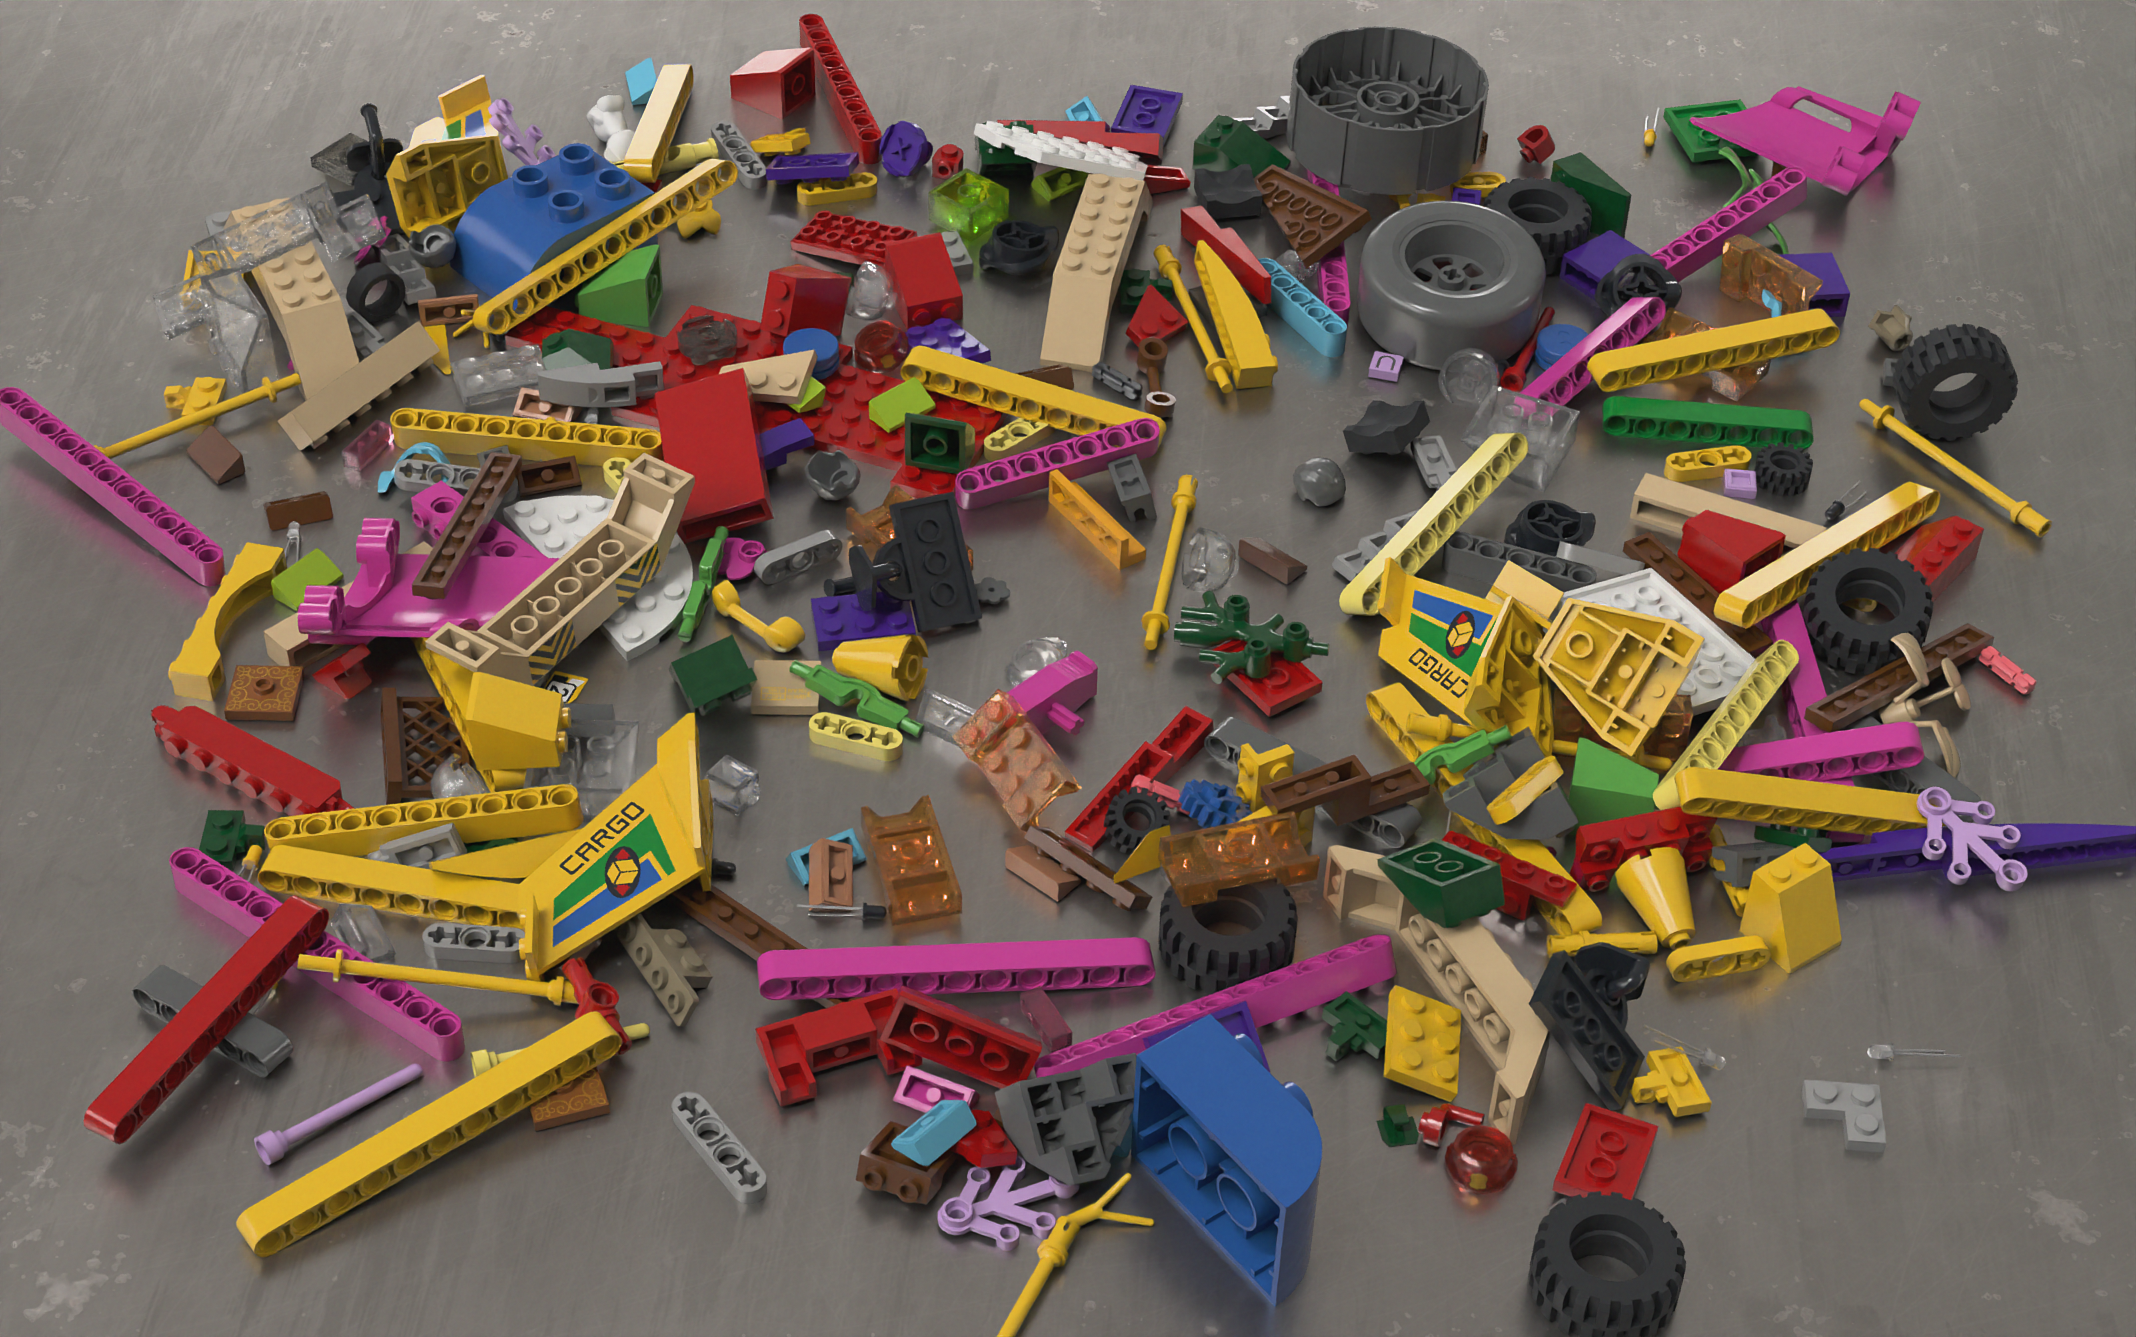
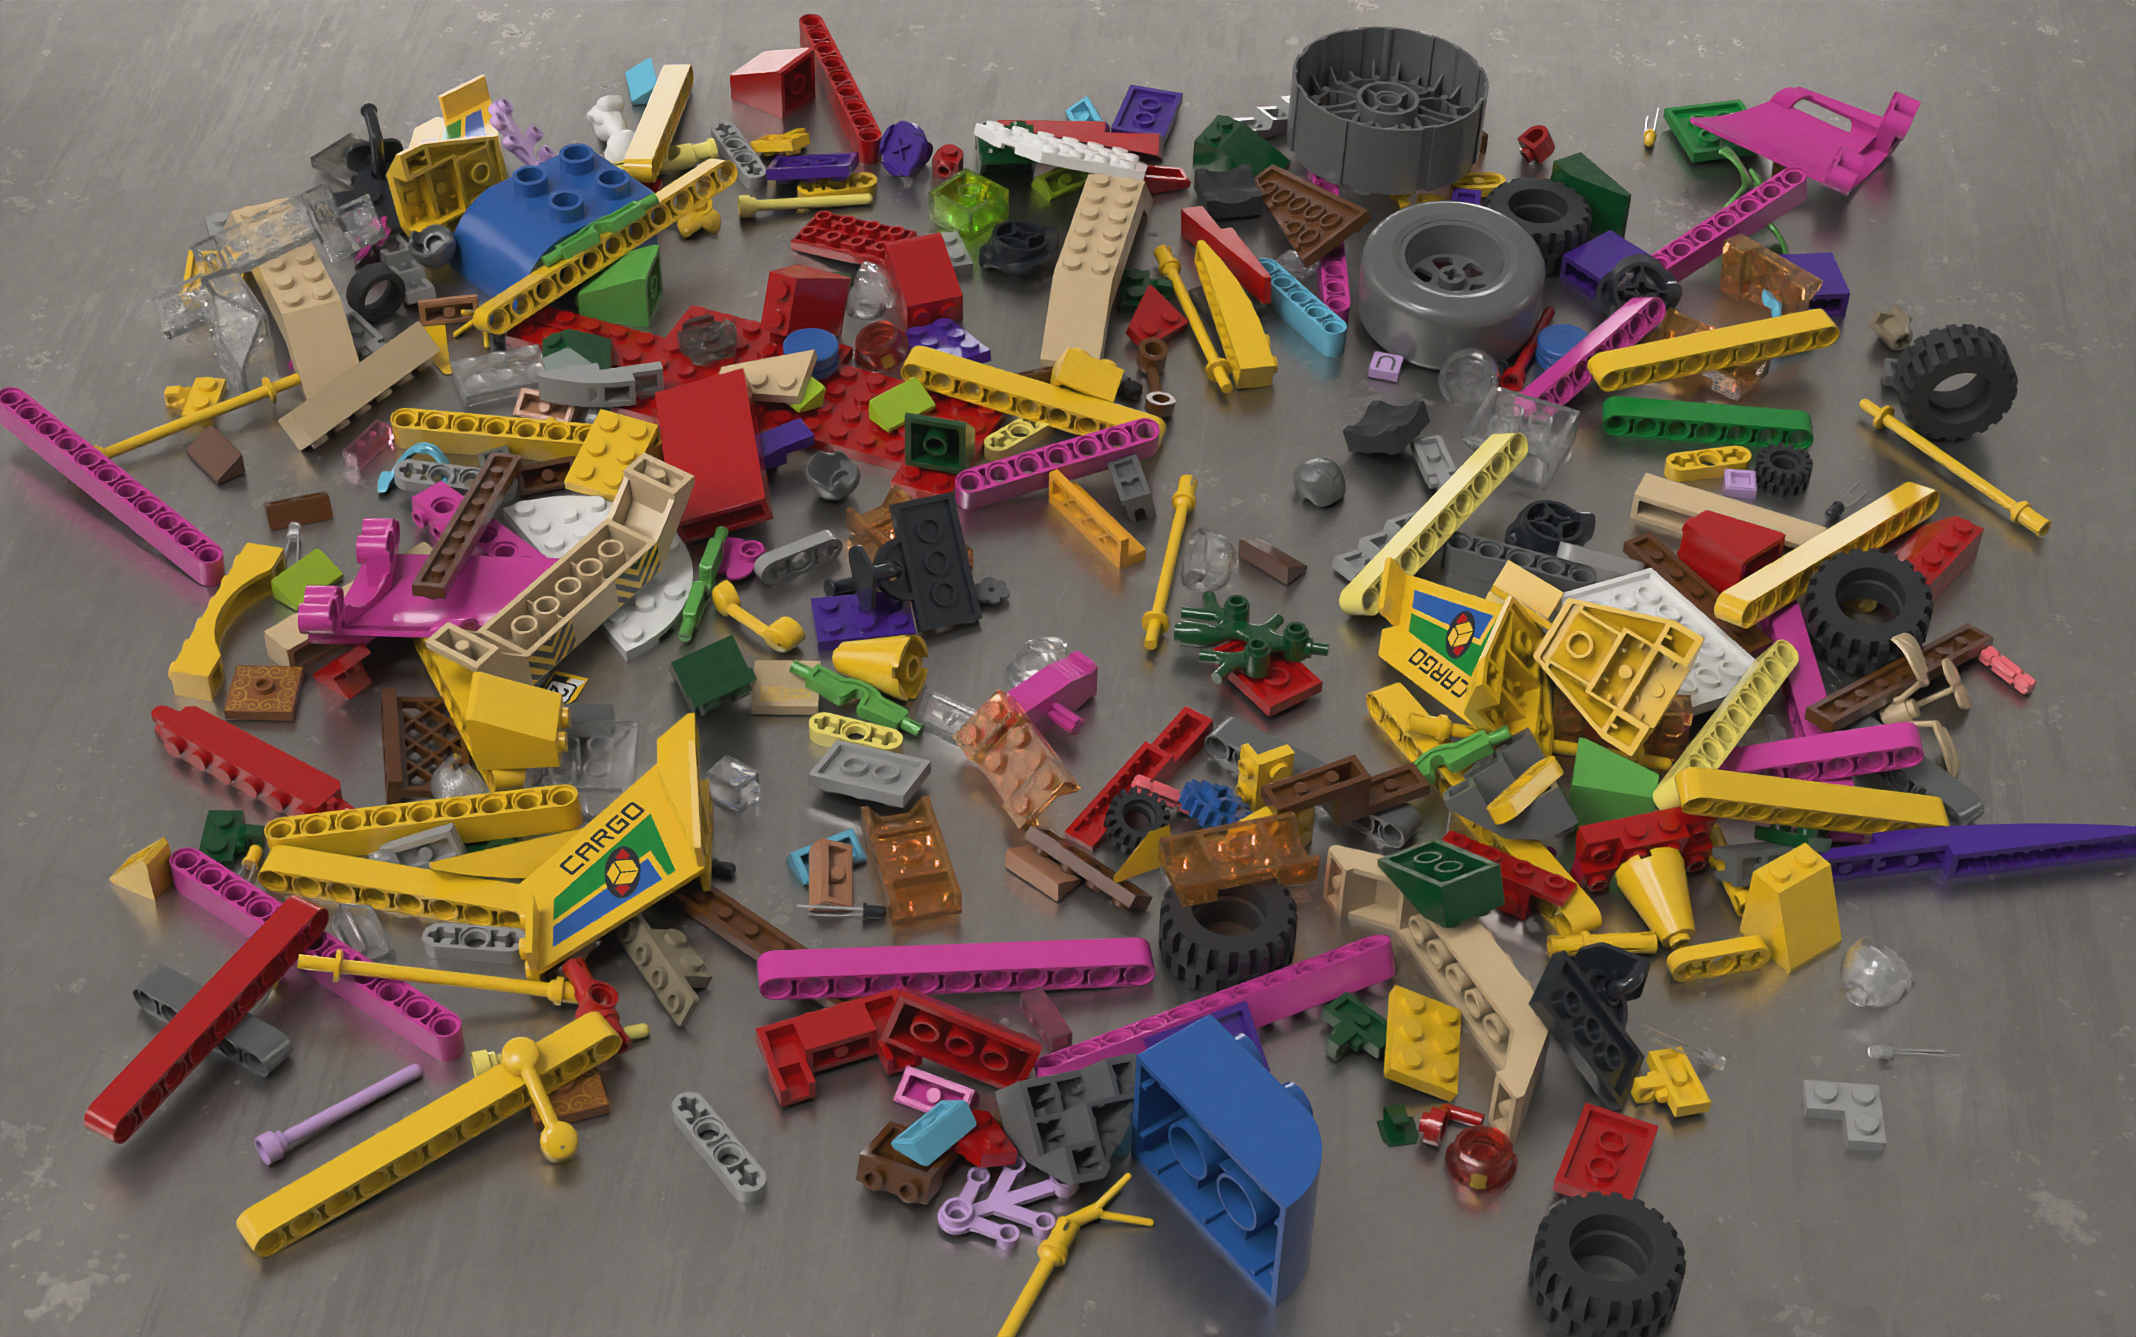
(146, 871): none -> yellow slope
(520, 1058): none -> yellow piece
(591, 233): none -> bright green piece
(607, 451): none -> yellow plate
(749, 205): none -> light yellow piece
(869, 773): none -> light grey plate
(1086, 374): none -> yellow slope
(1874, 976): none -> clear cylinder
(1969, 835): lavender plant -> none

